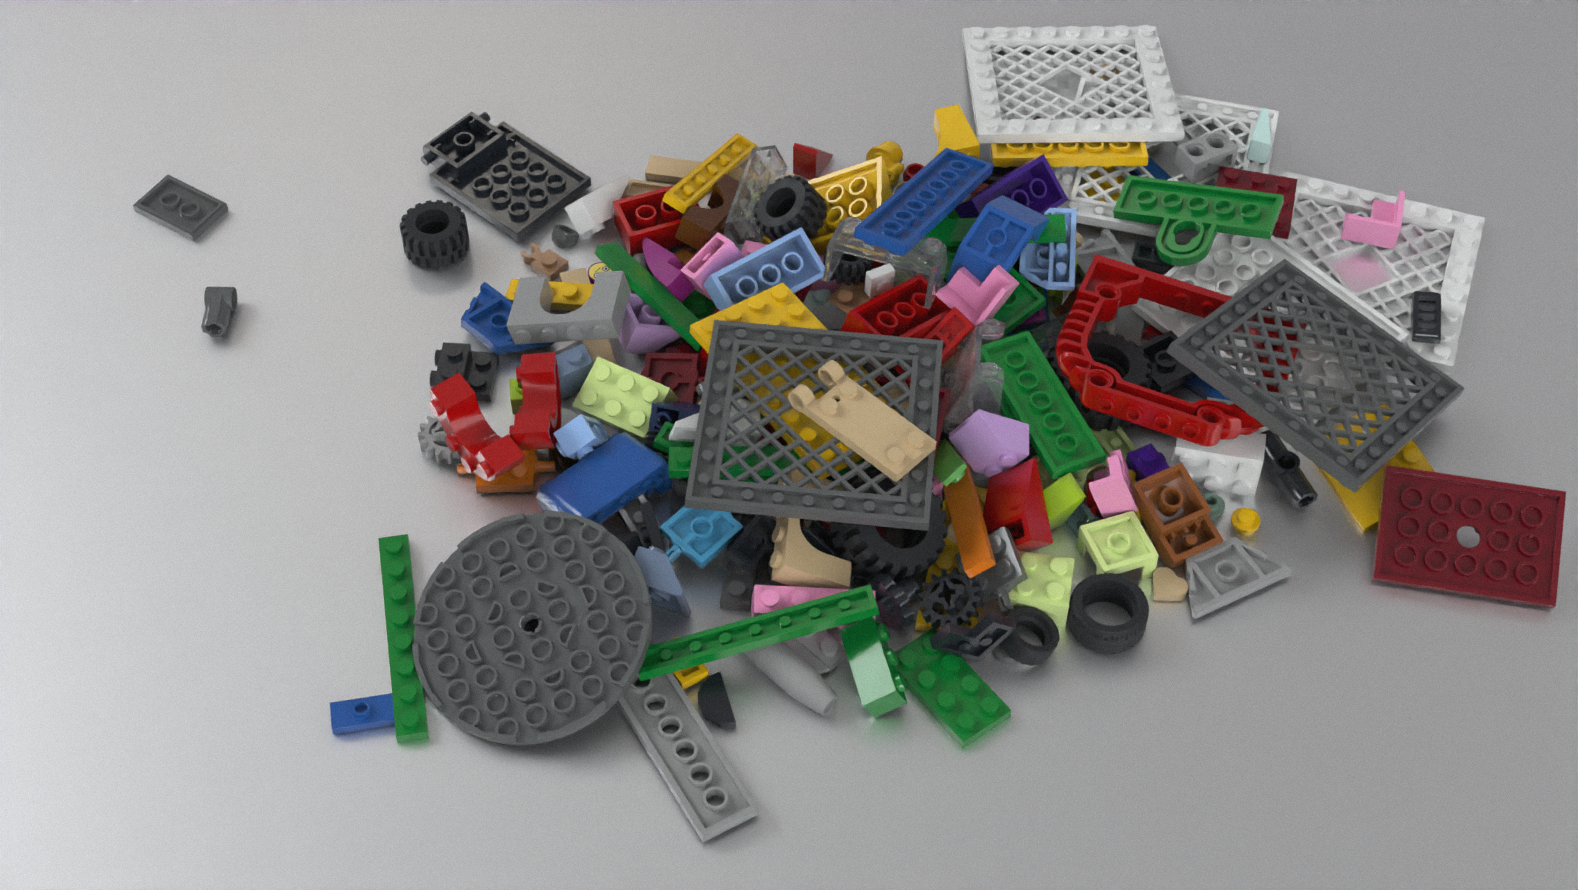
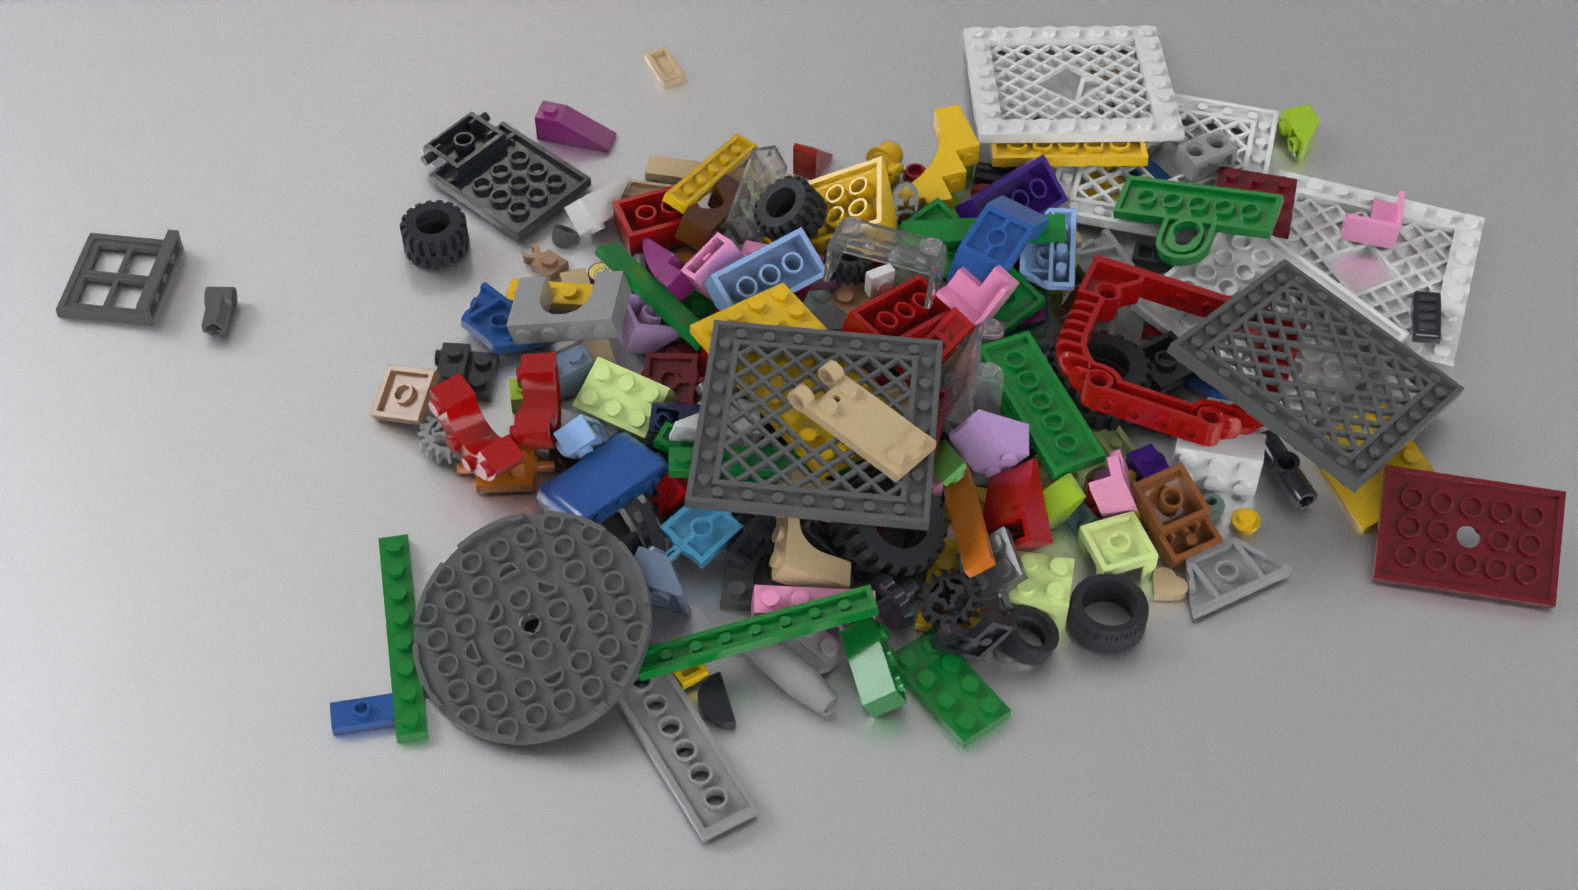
(154, 285): none -> dark grey window
(180, 207): dark grey tile -> none
(404, 395): none -> plate
(569, 127): none -> magenta slope
(665, 67): none -> tan tile
(671, 495): none -> red plate
(923, 201): blue plate -> none
(1260, 140): light aqua slope -> none
(1298, 129): none -> lime slope

